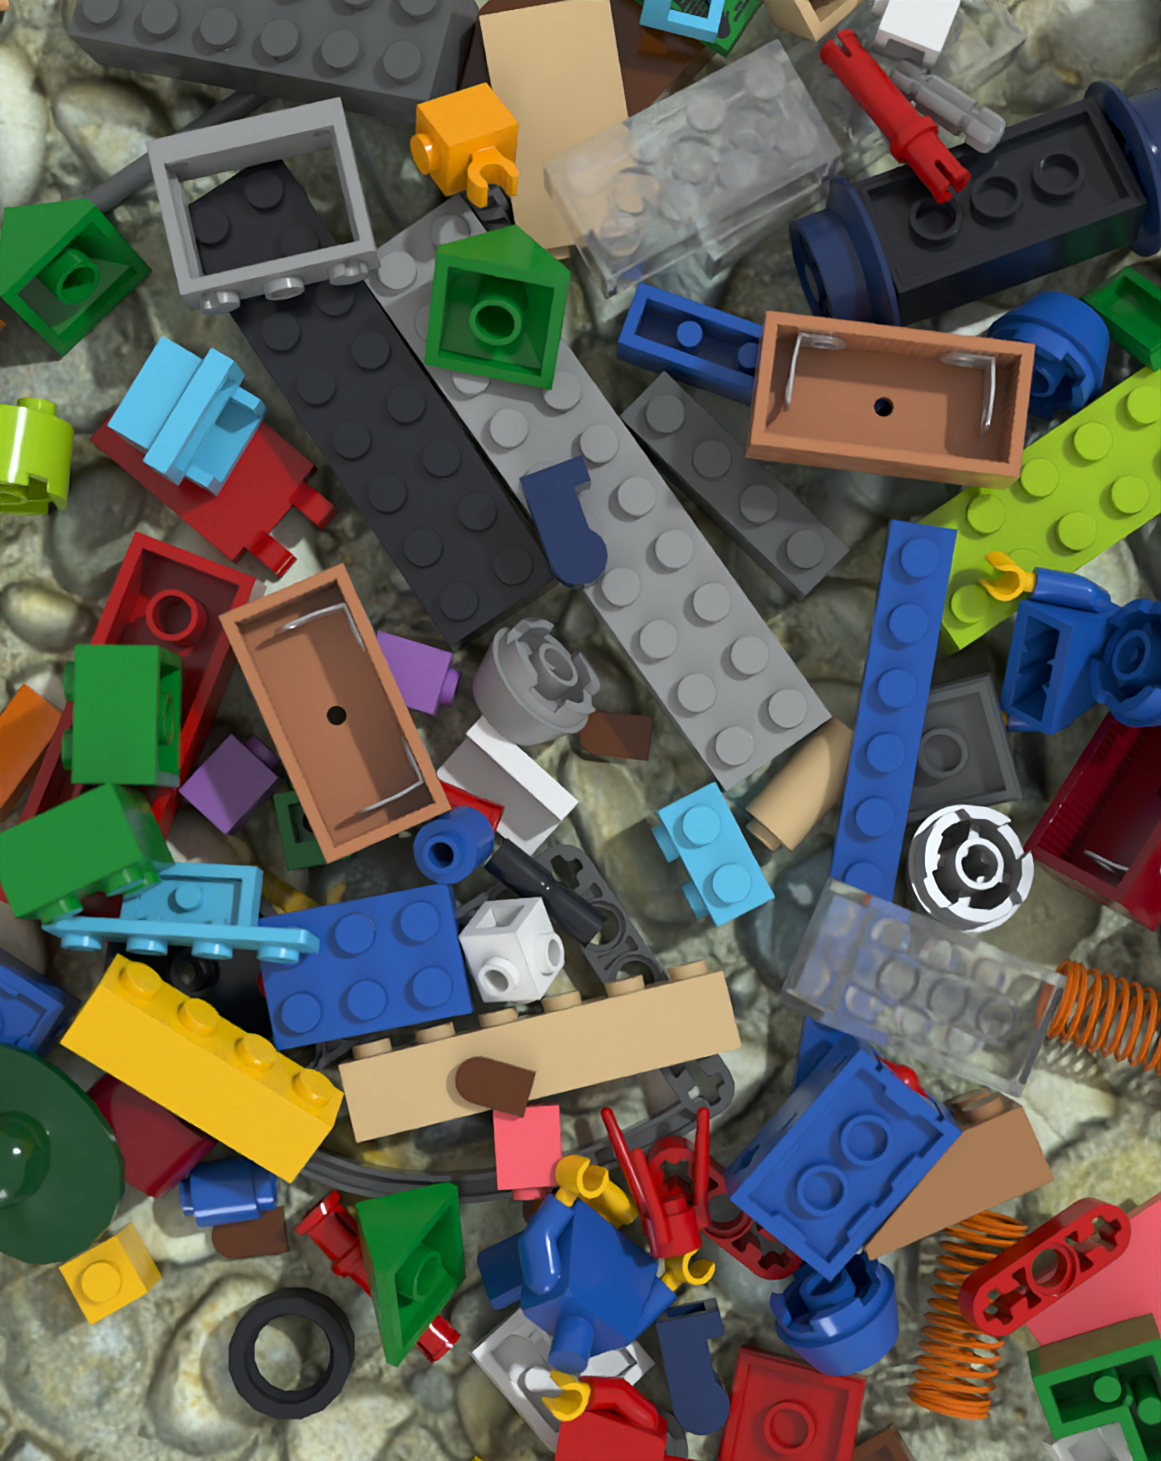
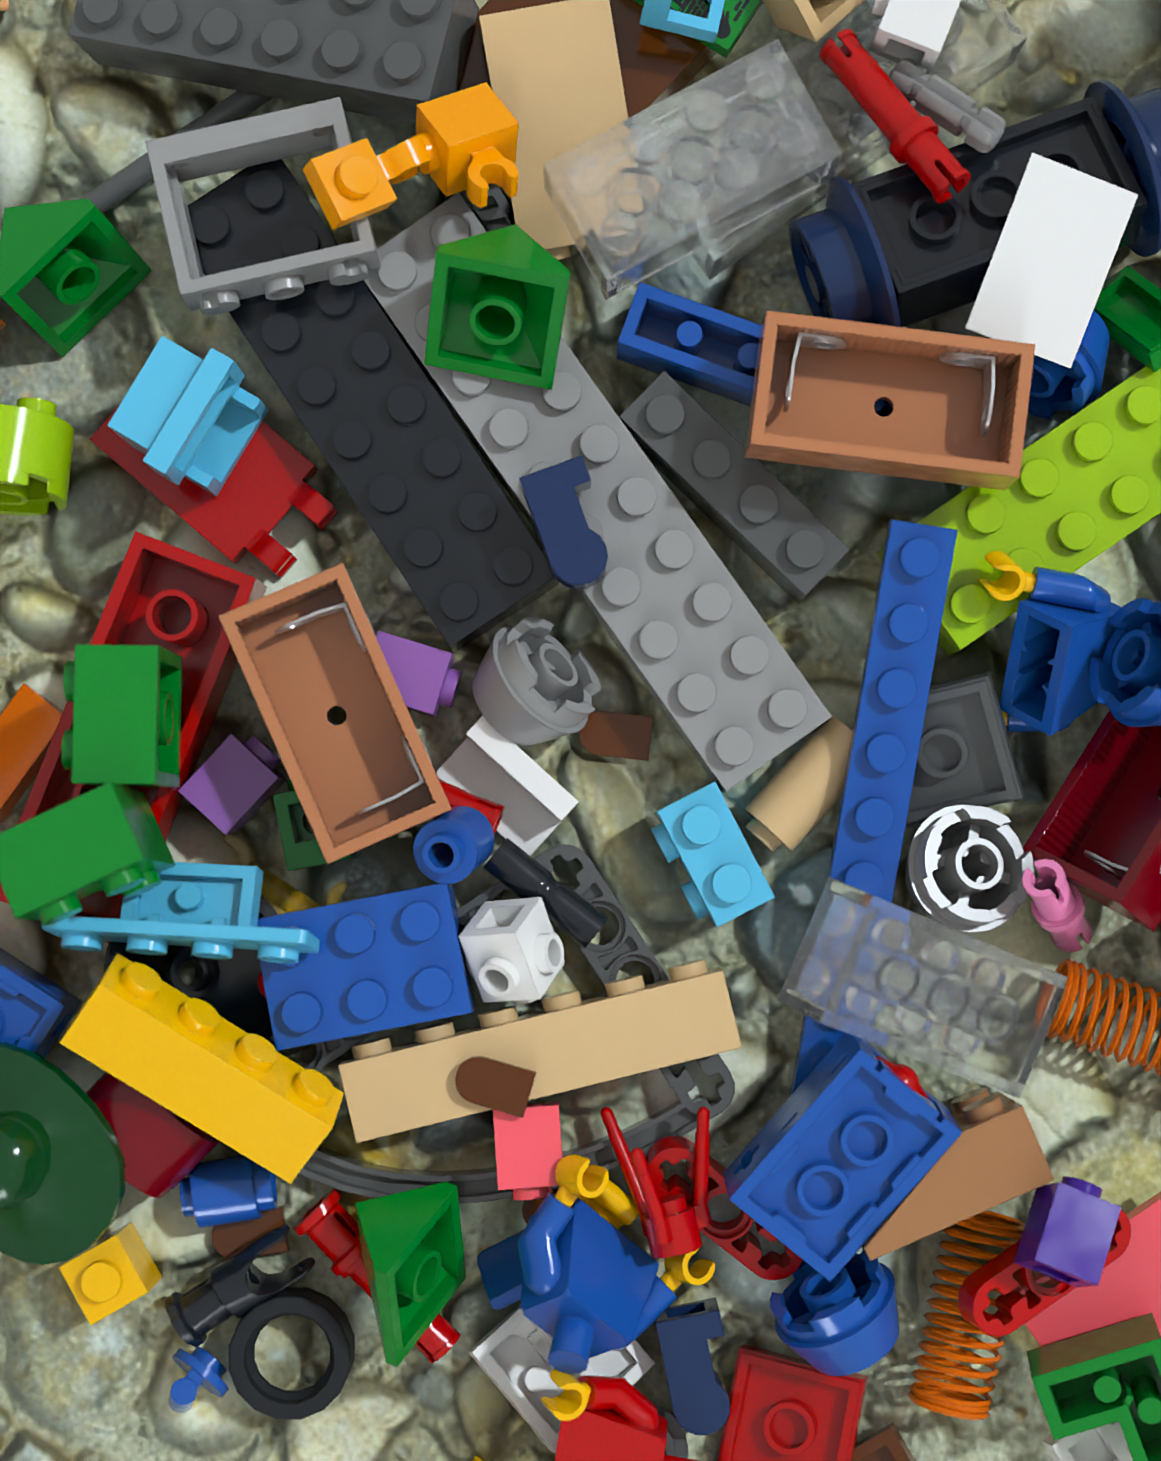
(201, 1371): none -> blue plate
(231, 1290): none -> black piece
(357, 182): none -> light orange plate
(1051, 259): none -> white sticker
(1057, 905): none -> bright pink pin
(1068, 1232): none -> dark purple brick

